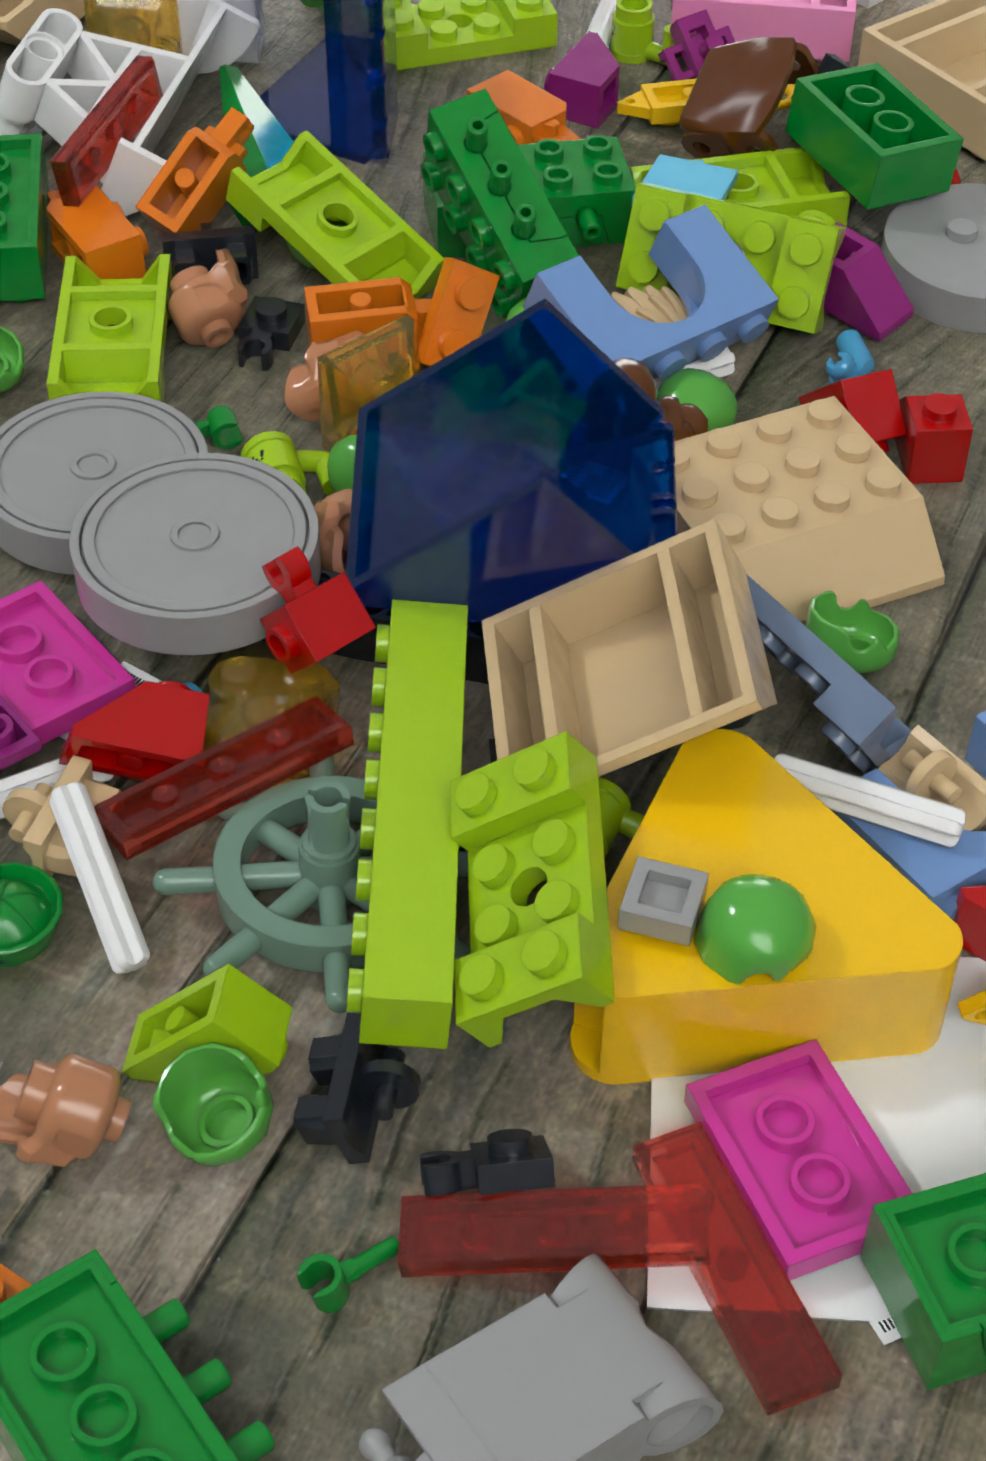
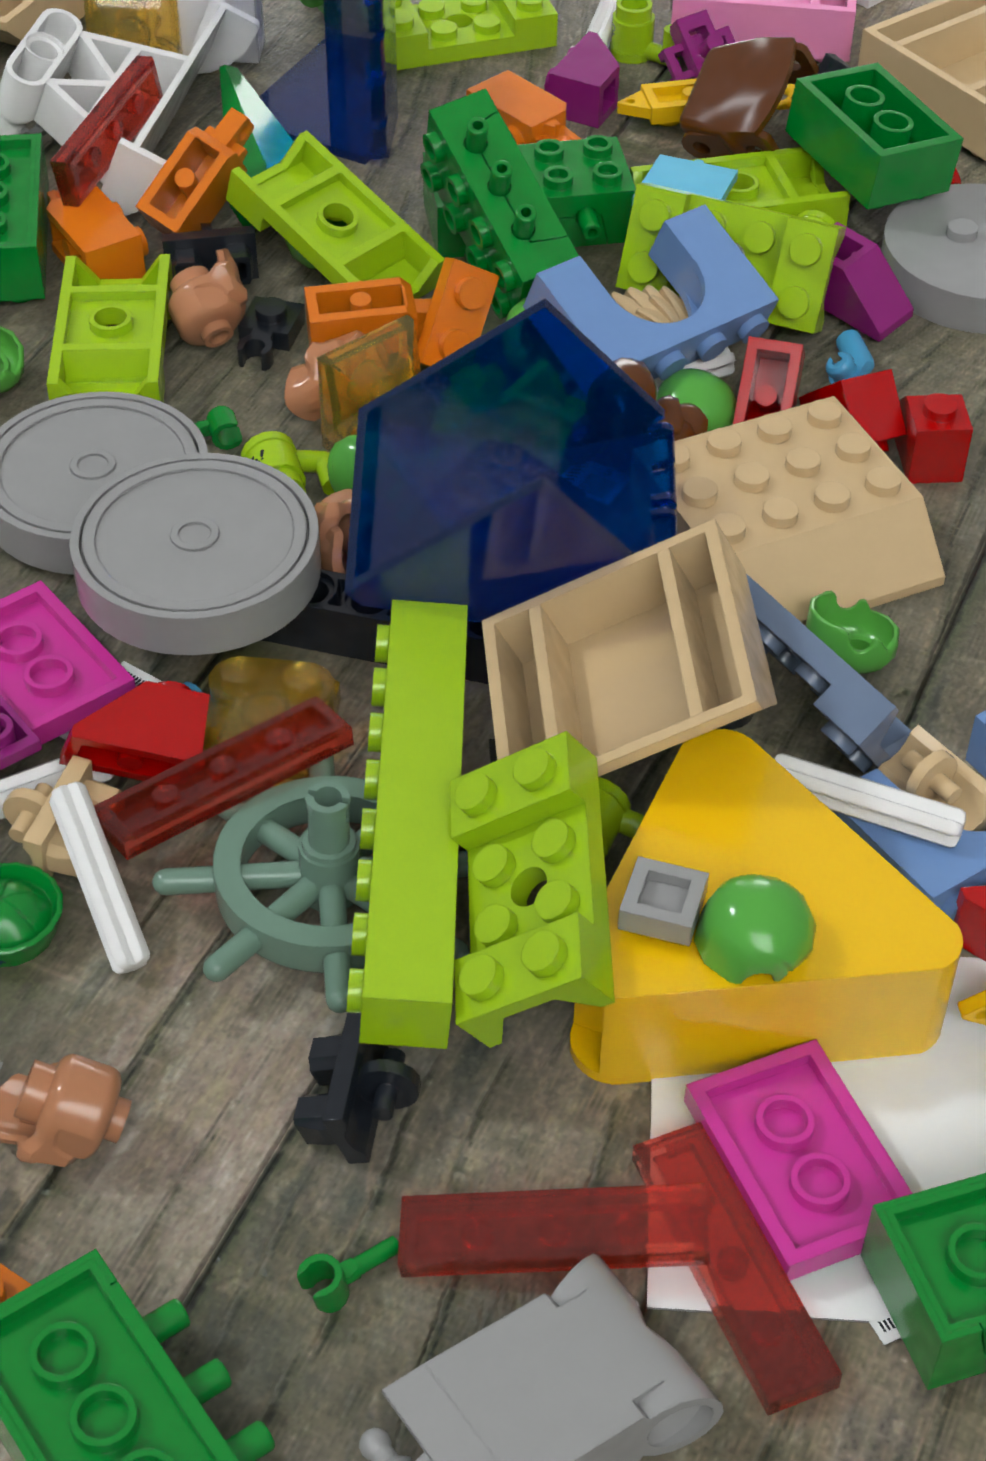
(213, 1104): bright green hair -> none
(217, 1009): lime slope -> none
(314, 617): red brick -> none
(503, 1164): black plate -> none
(769, 378): none -> red slope

